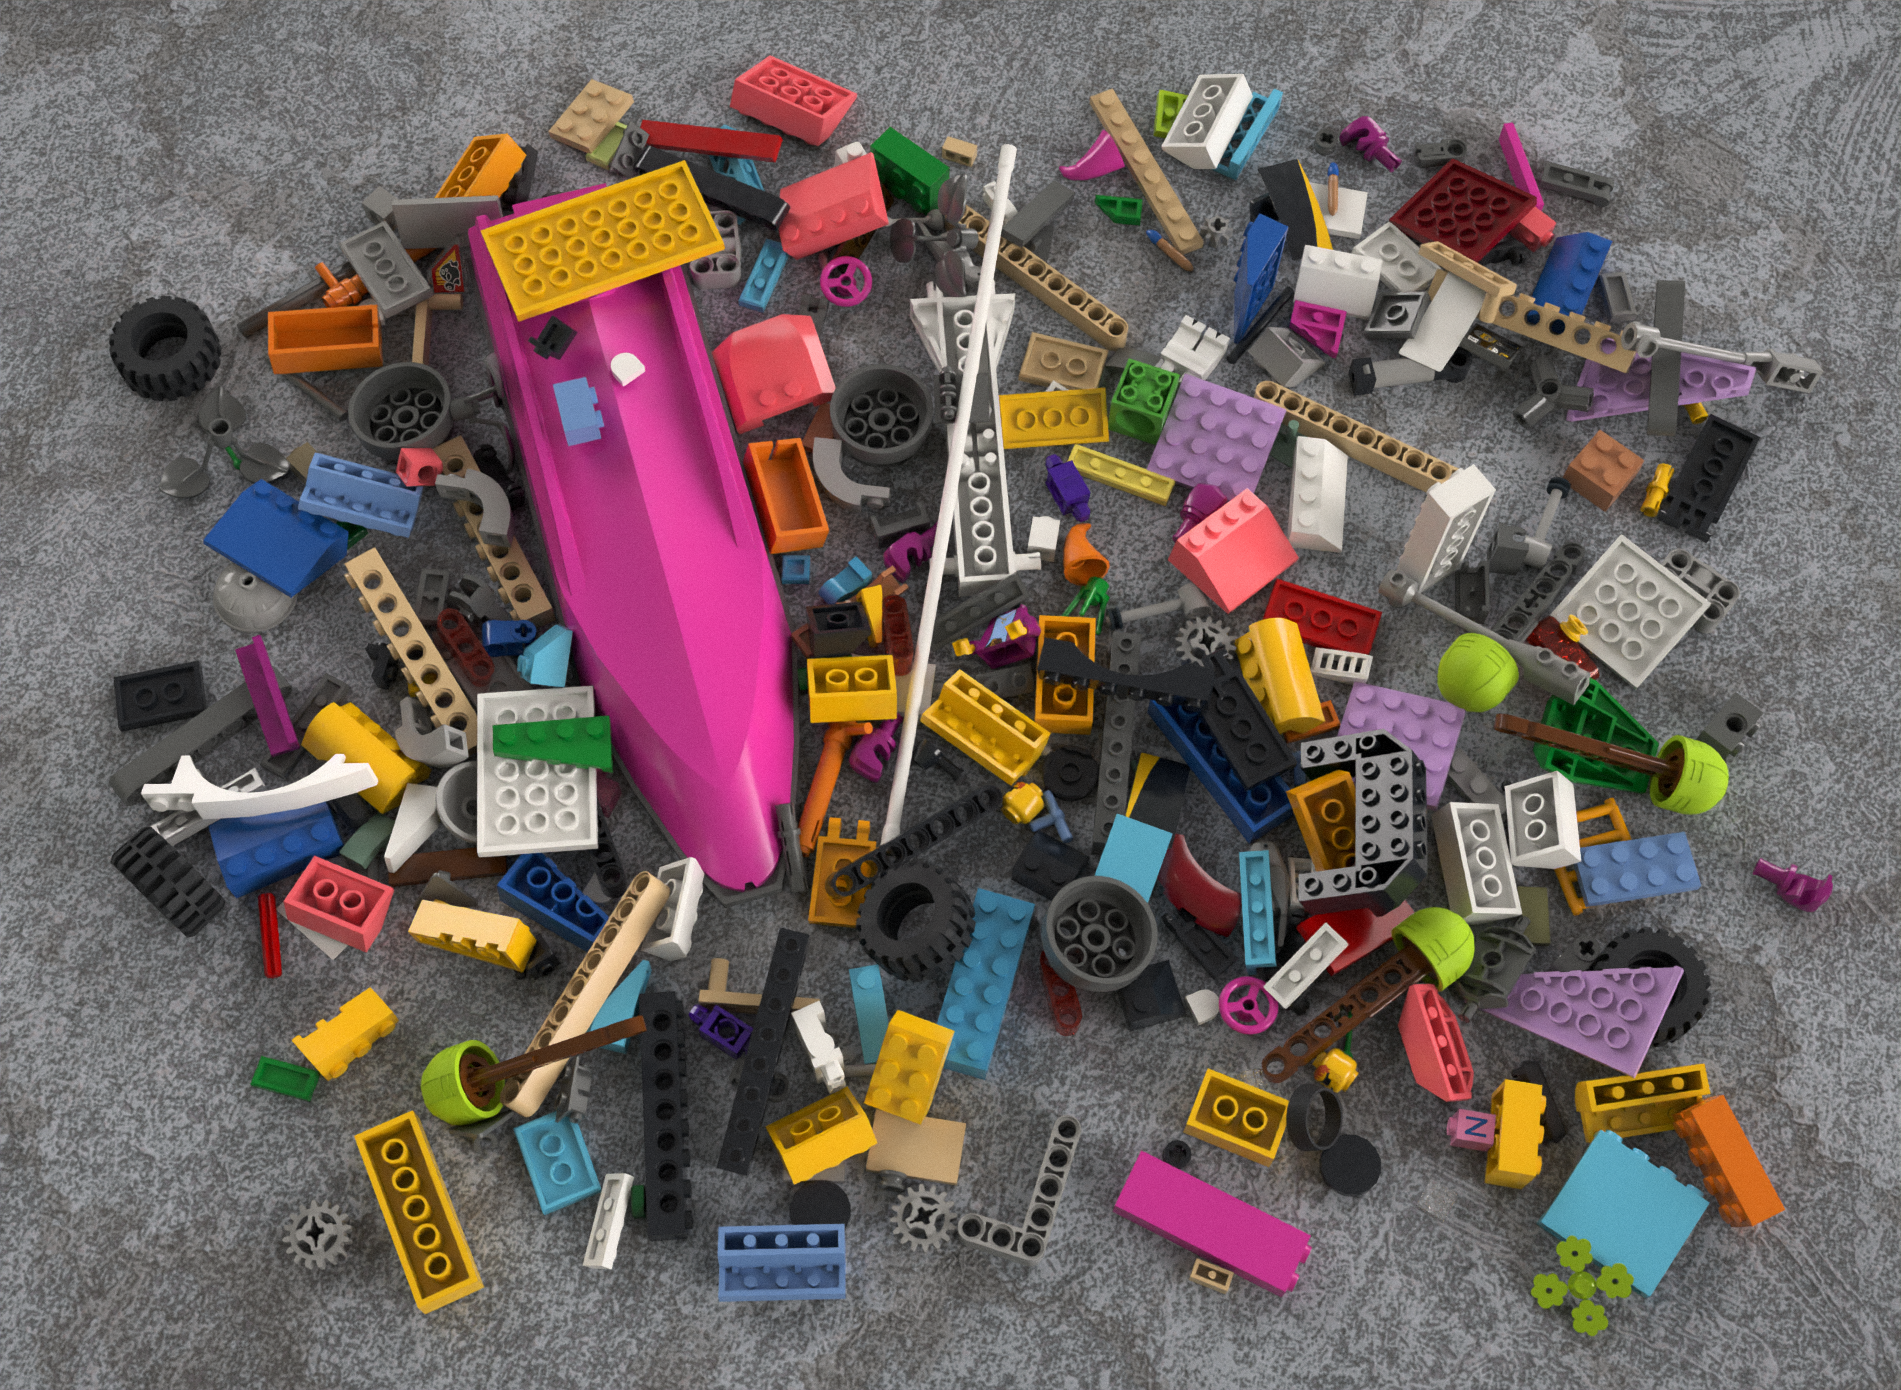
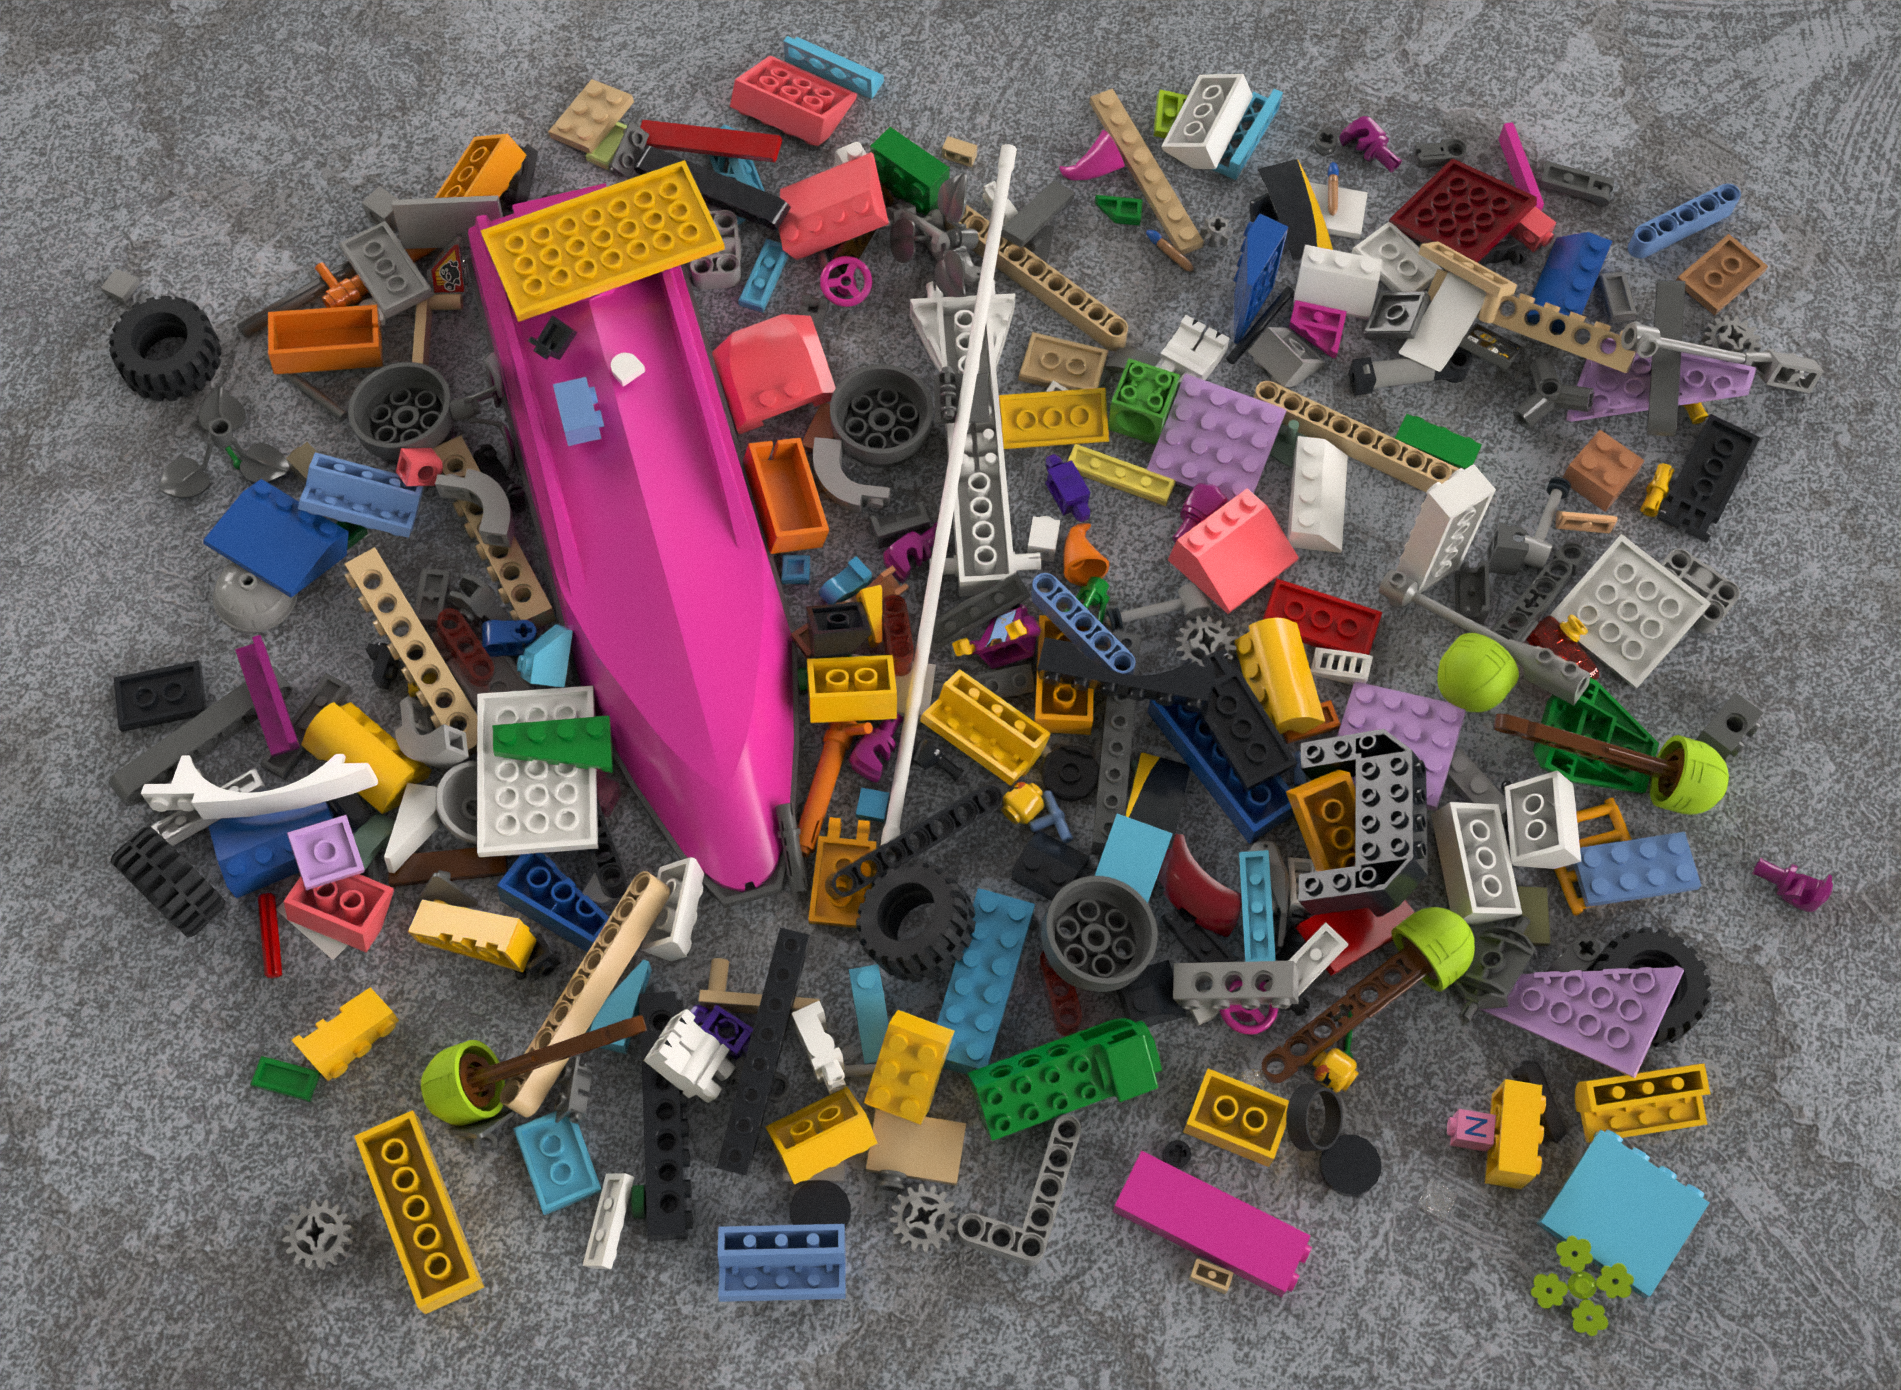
(120, 285): none -> light grey tile
(325, 852): none -> lavender plate
(690, 1058): none -> white hips
(832, 67): none -> medium azure fence
(872, 805): none -> dark azure tile
(939, 238): none -> light grey hinge
(1066, 1075): none -> green brick
(1080, 616): none -> medium blue beam
(1190, 977): none -> light grey brick
(1435, 1044): coral wedge -> none
(1438, 442): none -> green brick
(1585, 521): none -> light nougat slope
(1684, 220): none -> medium blue beam
(1722, 274): none -> medium nougat plate
(1727, 1162): orange piece -> none
(1732, 337): none -> light grey gear

